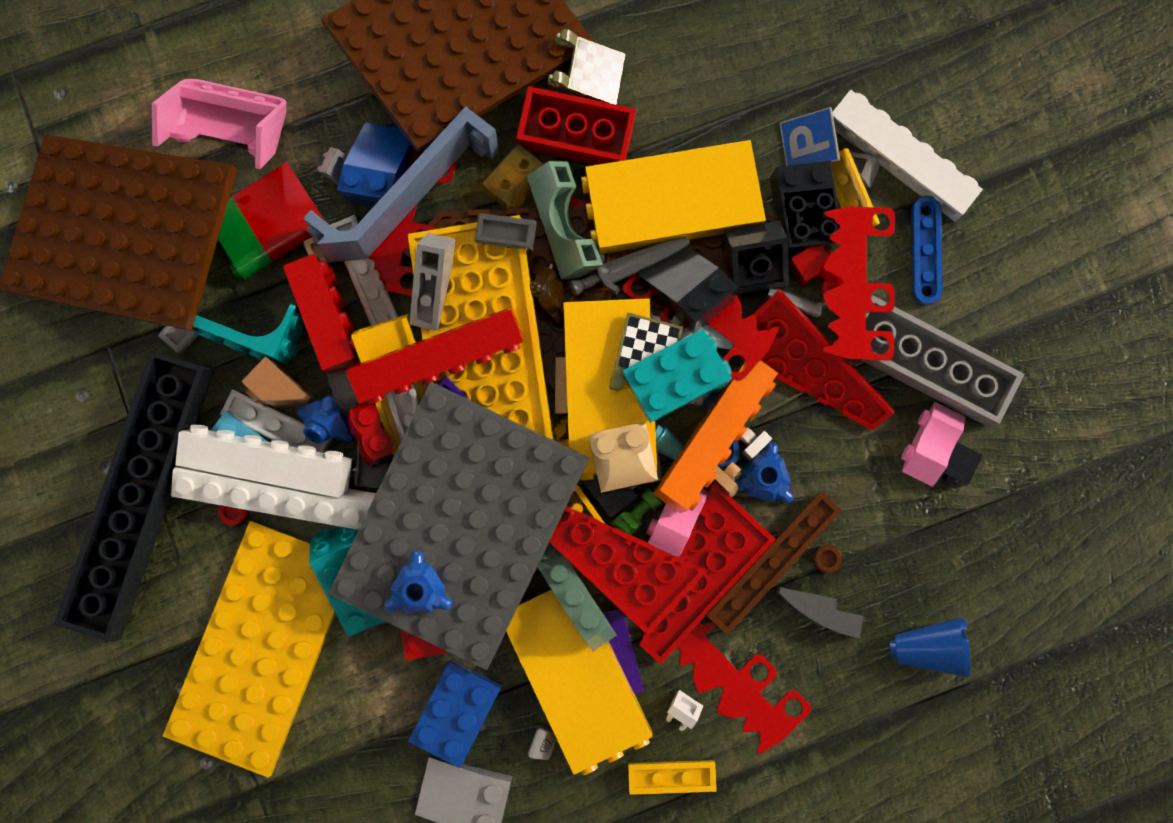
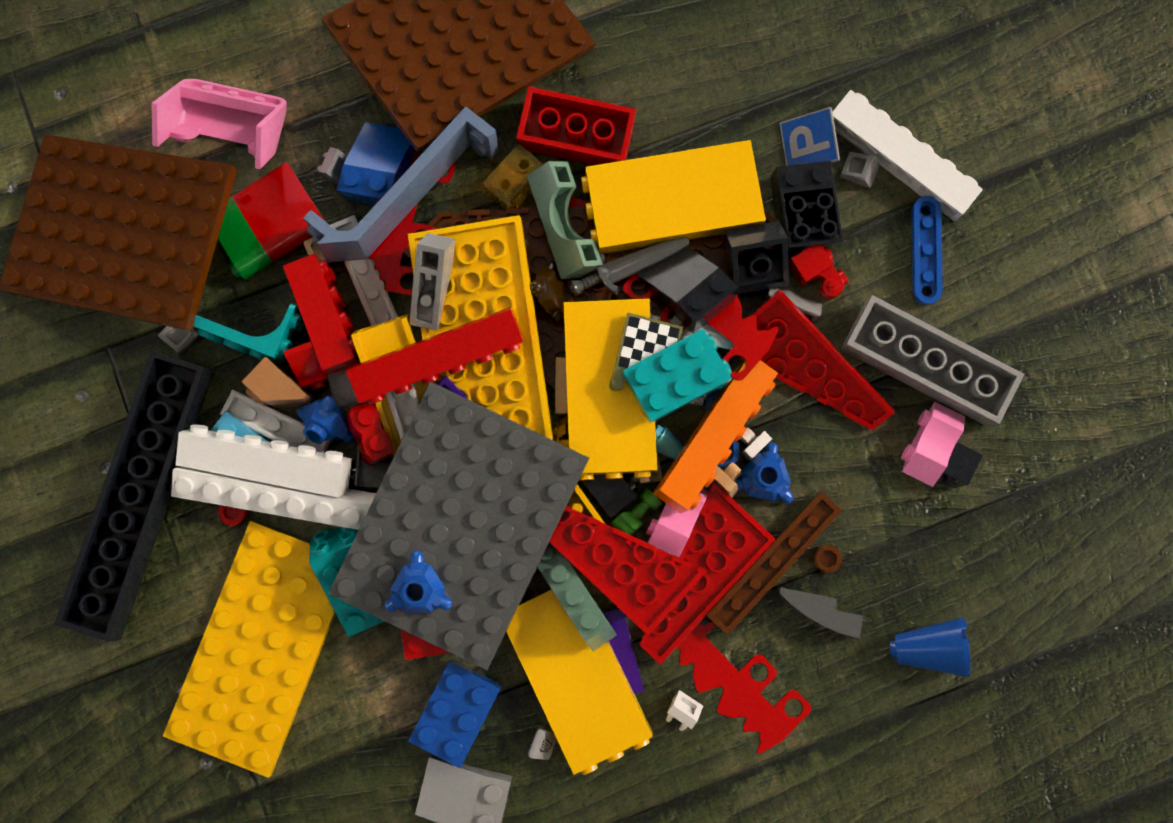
(307, 367): none -> red slope
(505, 231): dark grey tile -> none
(593, 69): flag -> none
(623, 457): tan slope -> none
(672, 777): yellow plate -> none
(849, 185): yellow tile -> none
(853, 297): red piece -> none

